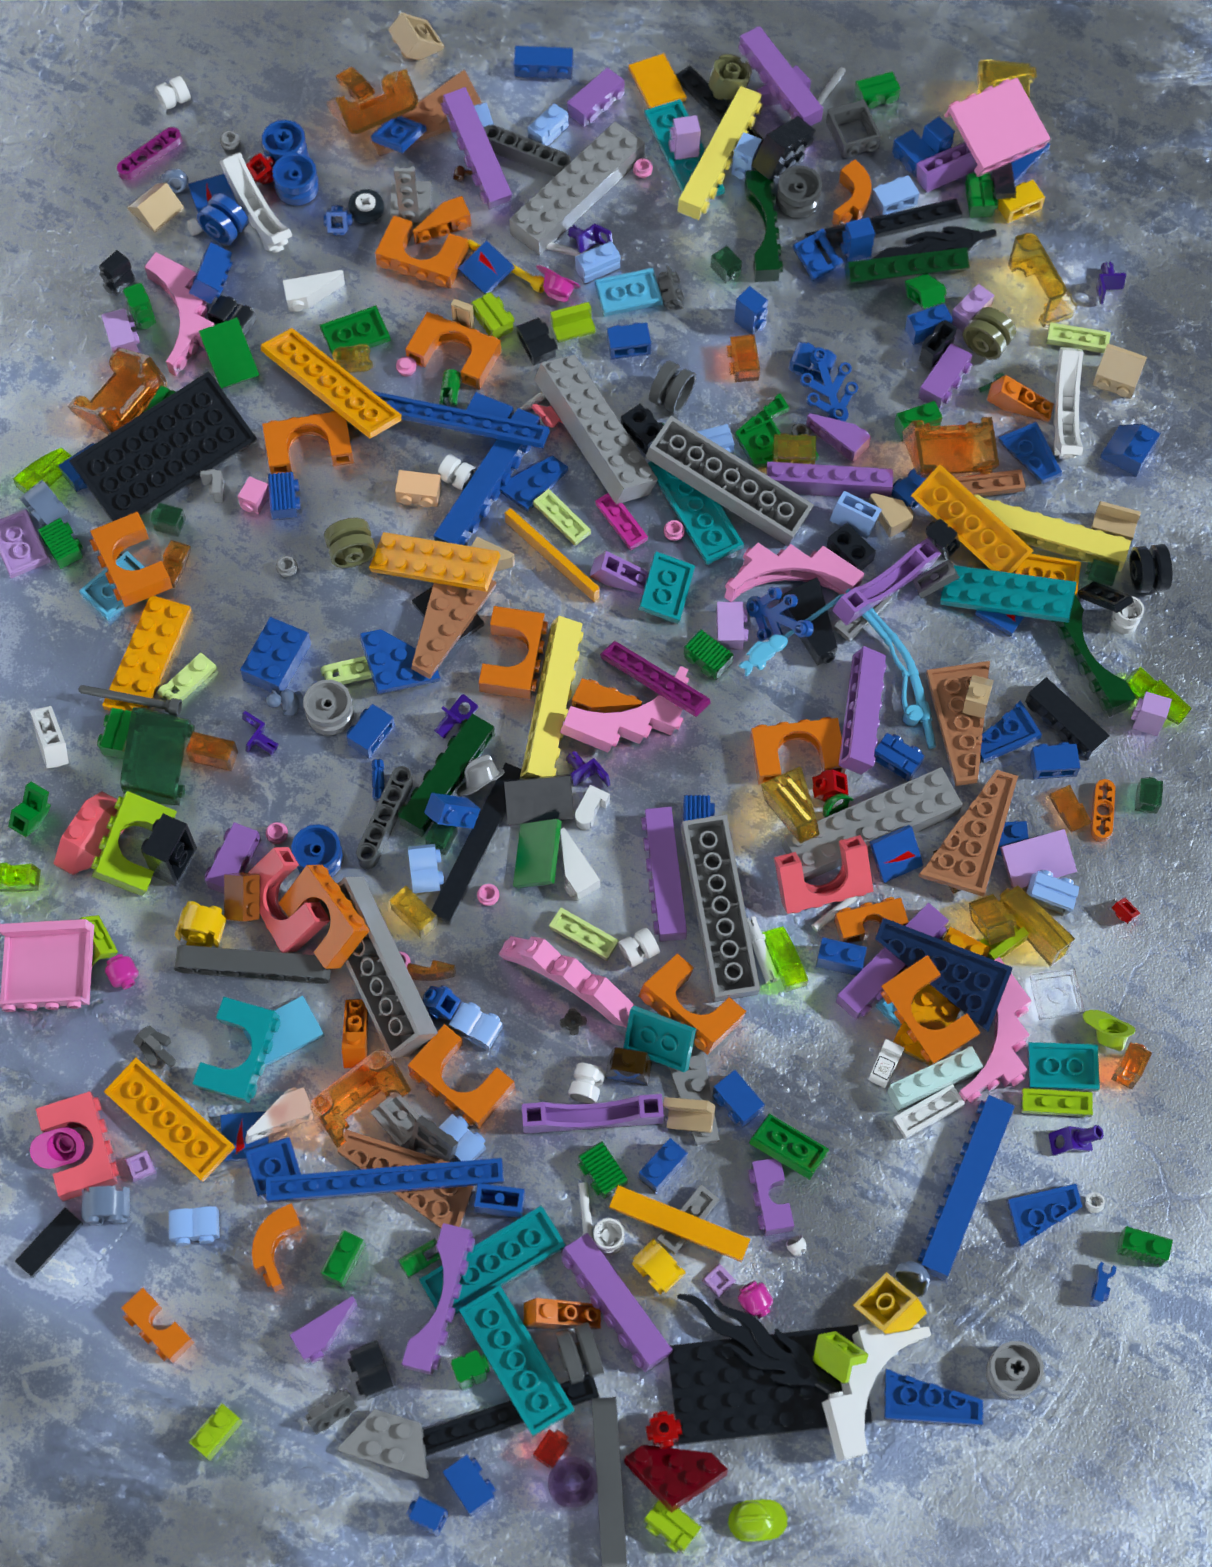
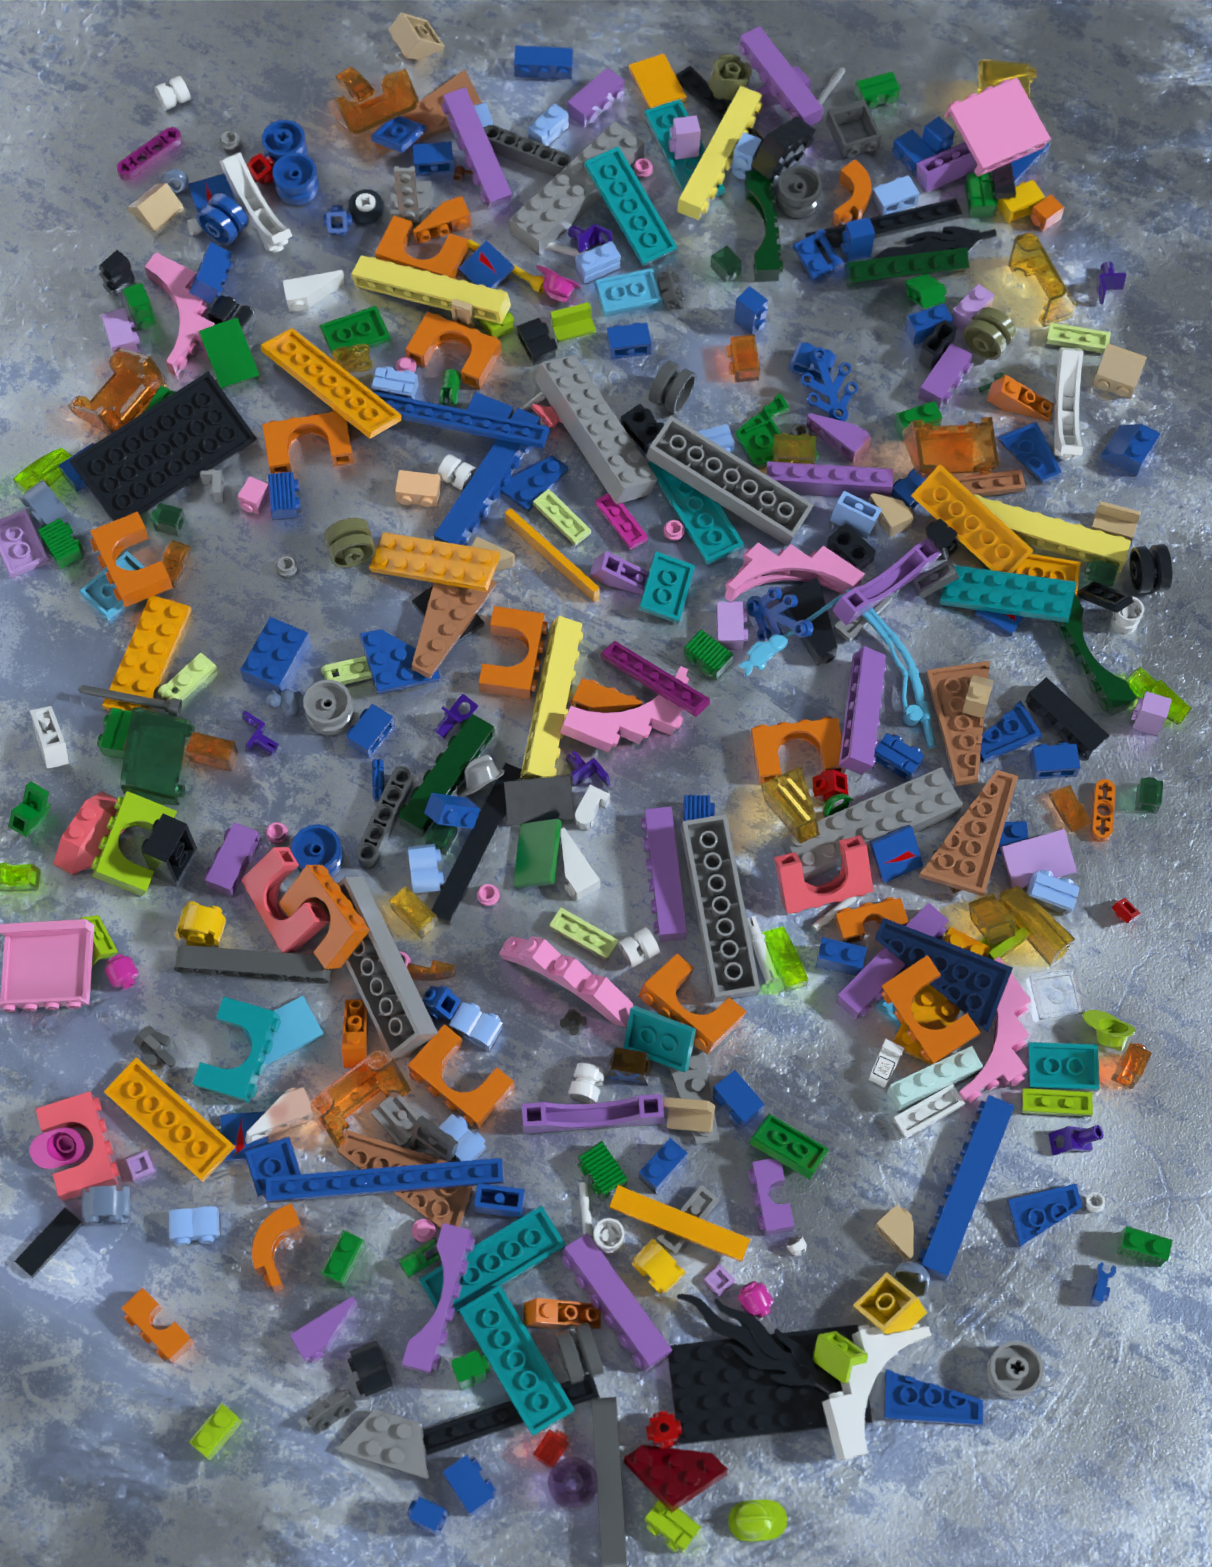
(242, 896): dark orange brick -> none
(395, 382): none -> light blue brick
(423, 1230): none -> bright pink plate
(429, 288): none -> light yellow brick
(433, 158): none -> blue brick
(630, 206): none -> teal plate
(898, 1231): none -> tan slope
(1047, 213): none -> orange brick

